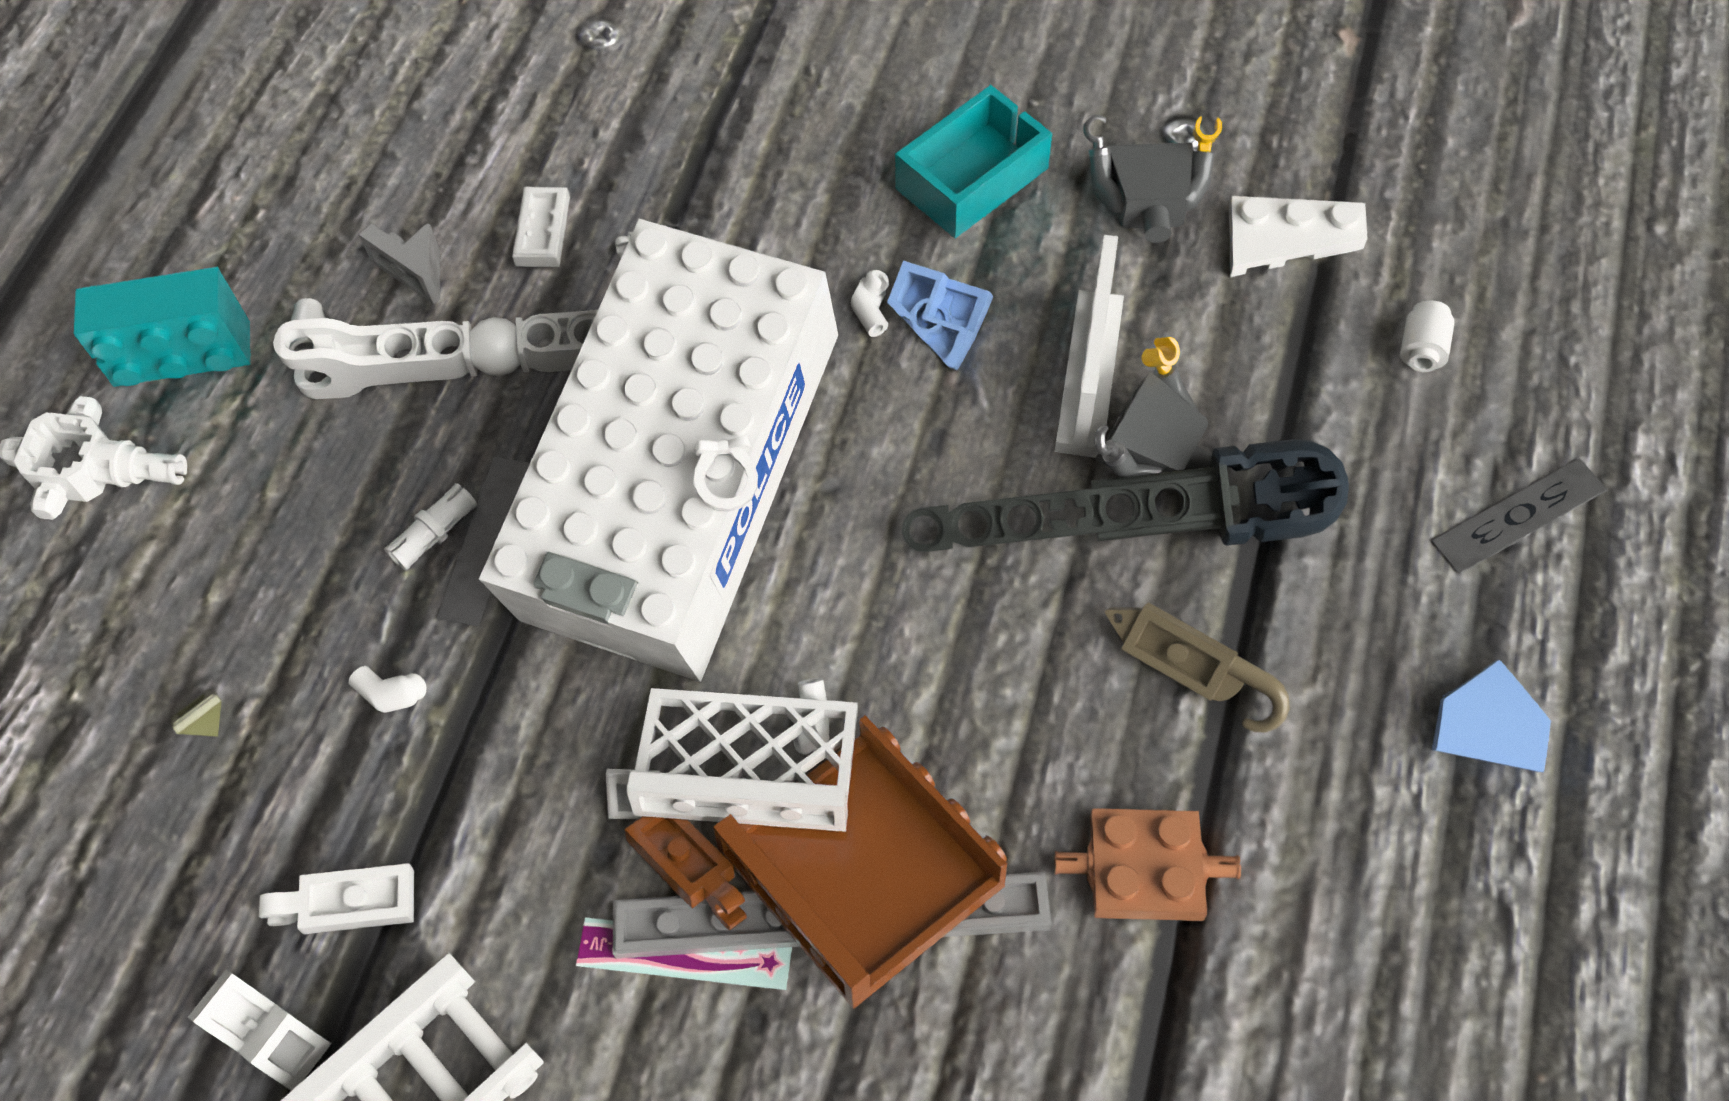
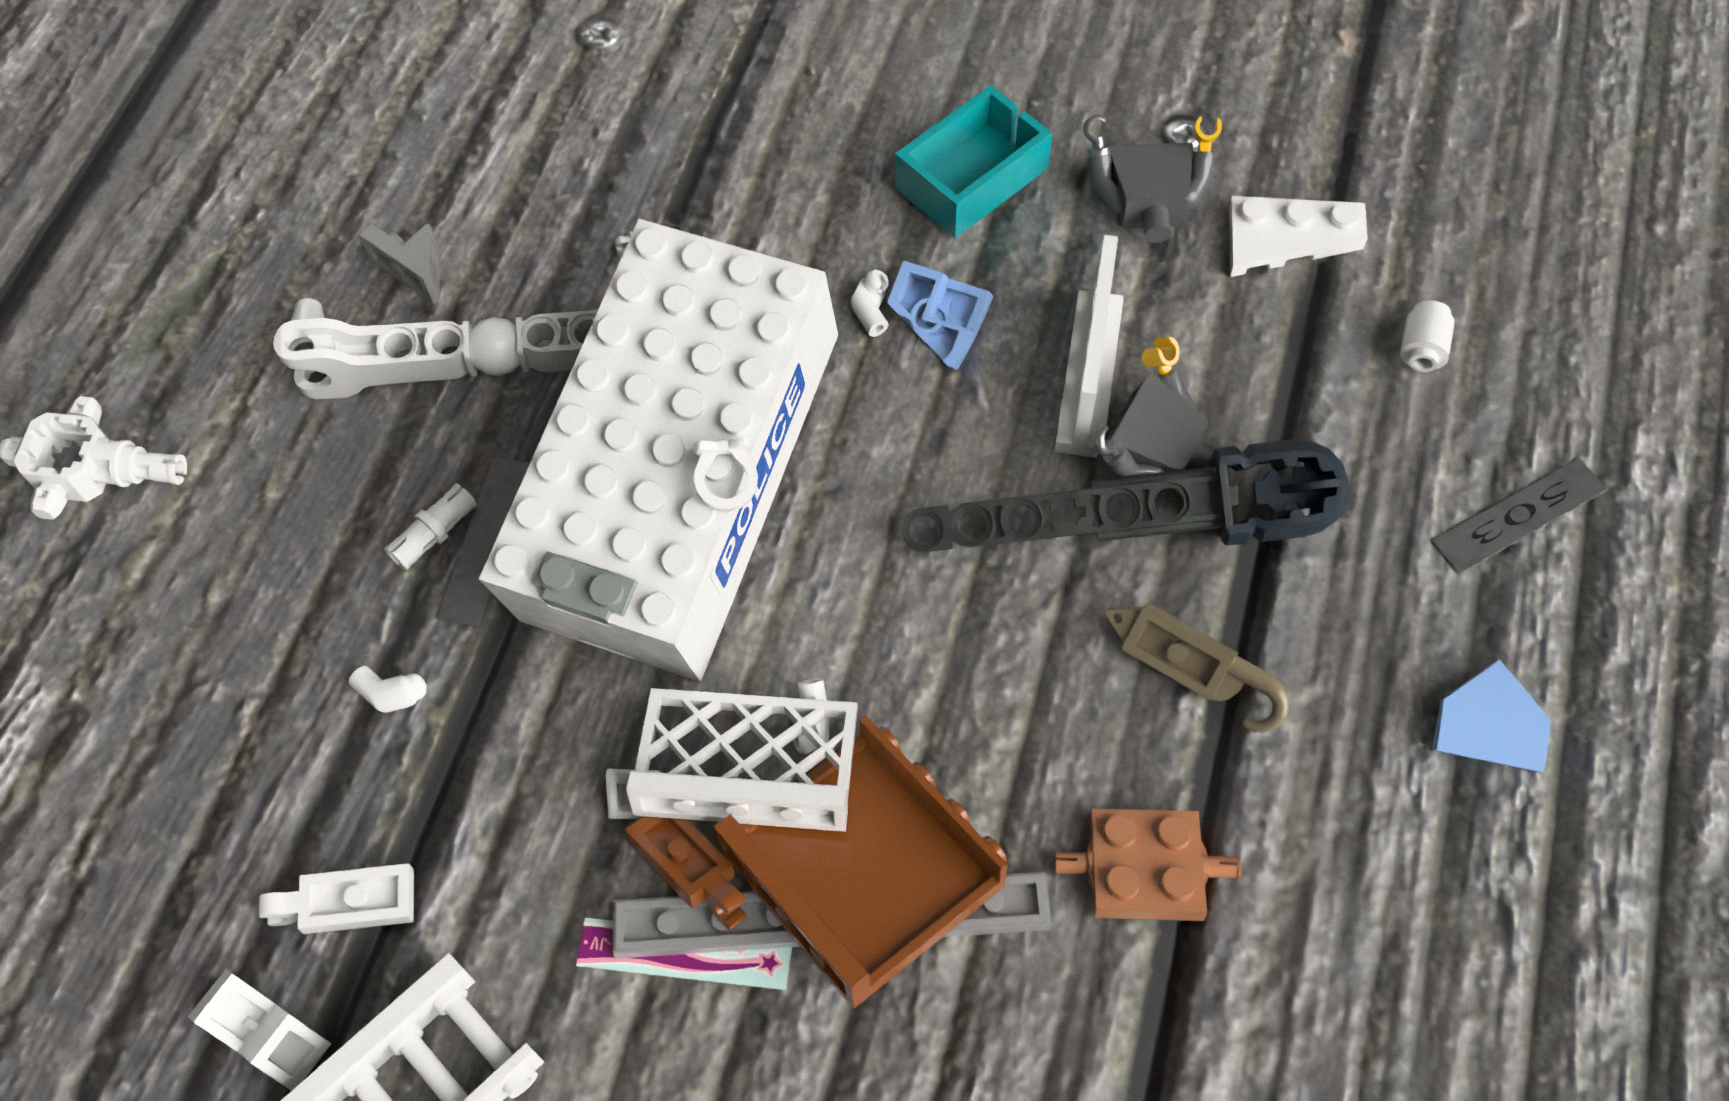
(162, 326): teal piece -> none
(199, 716): slope -> none
(541, 227): white plate -> none

